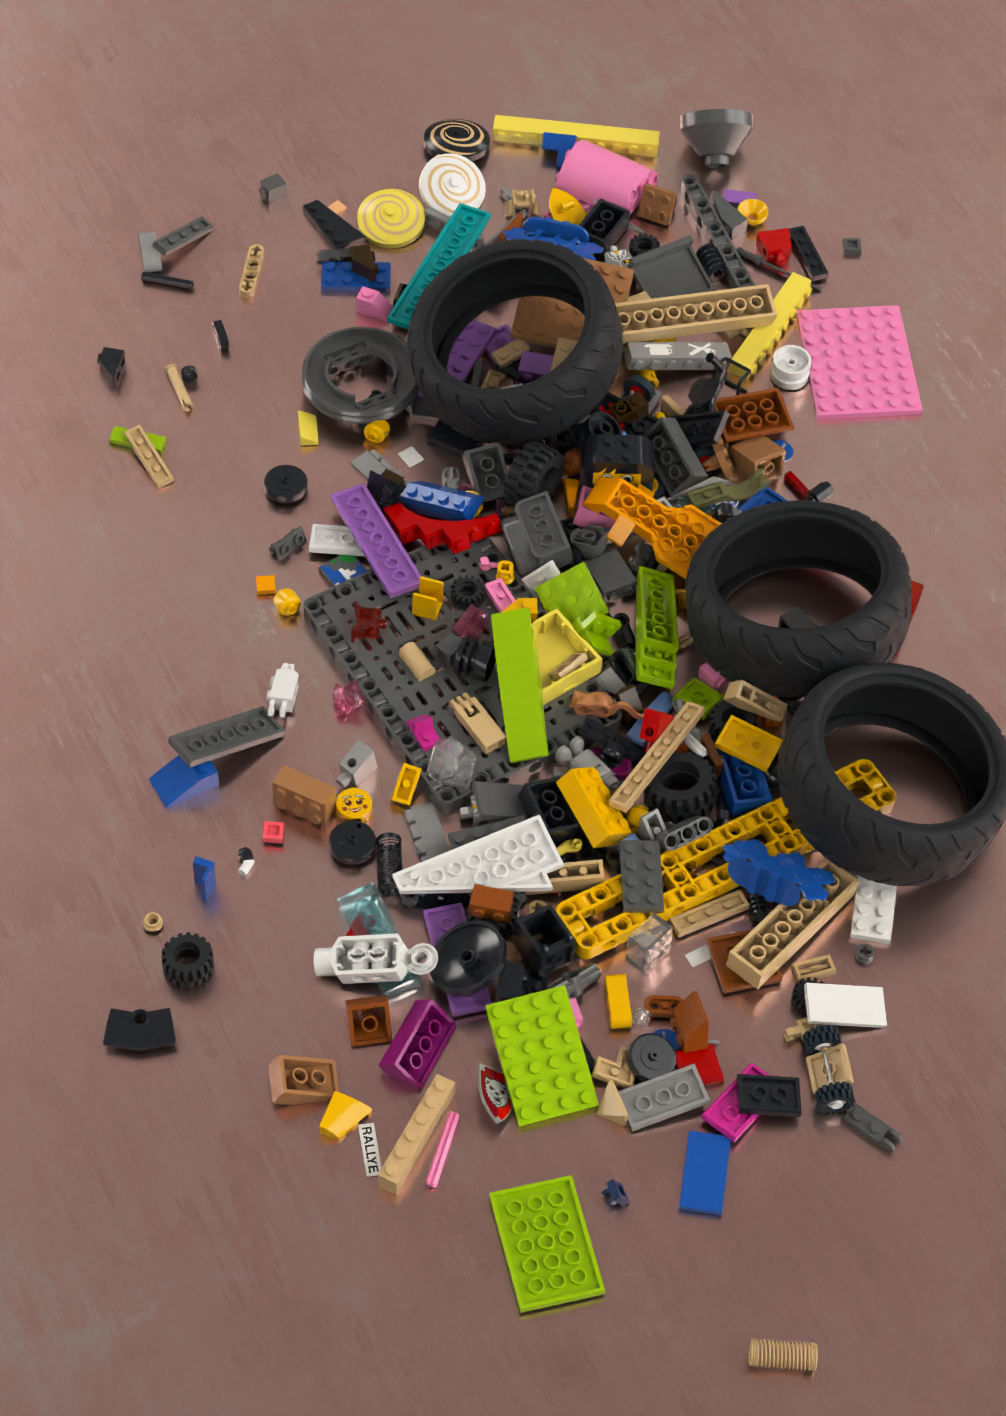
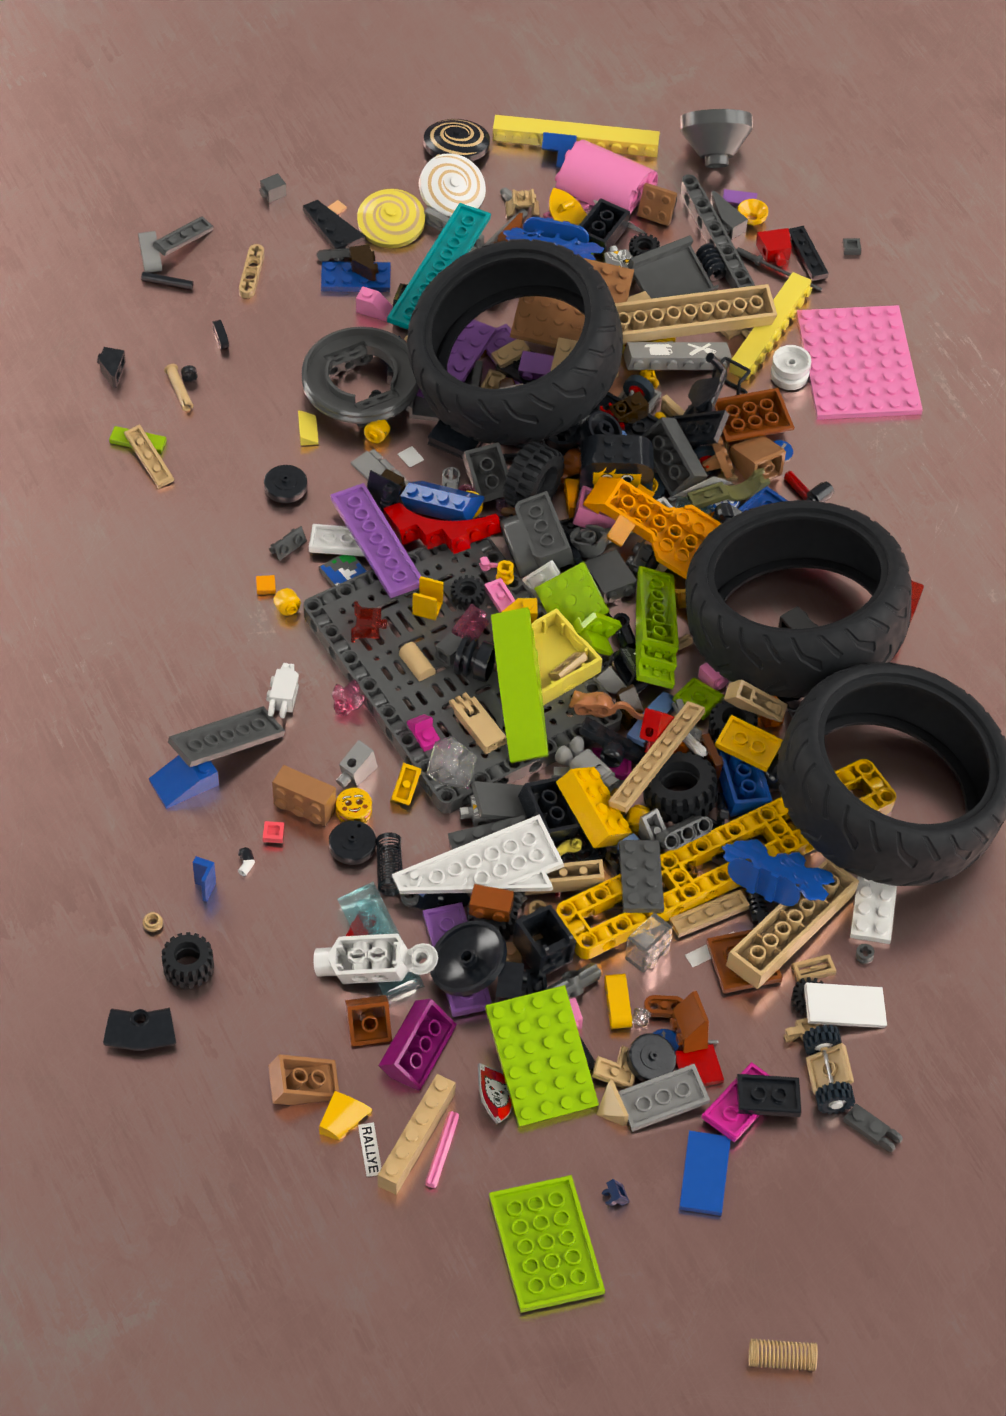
(426, 831): light grey windscreen -> none

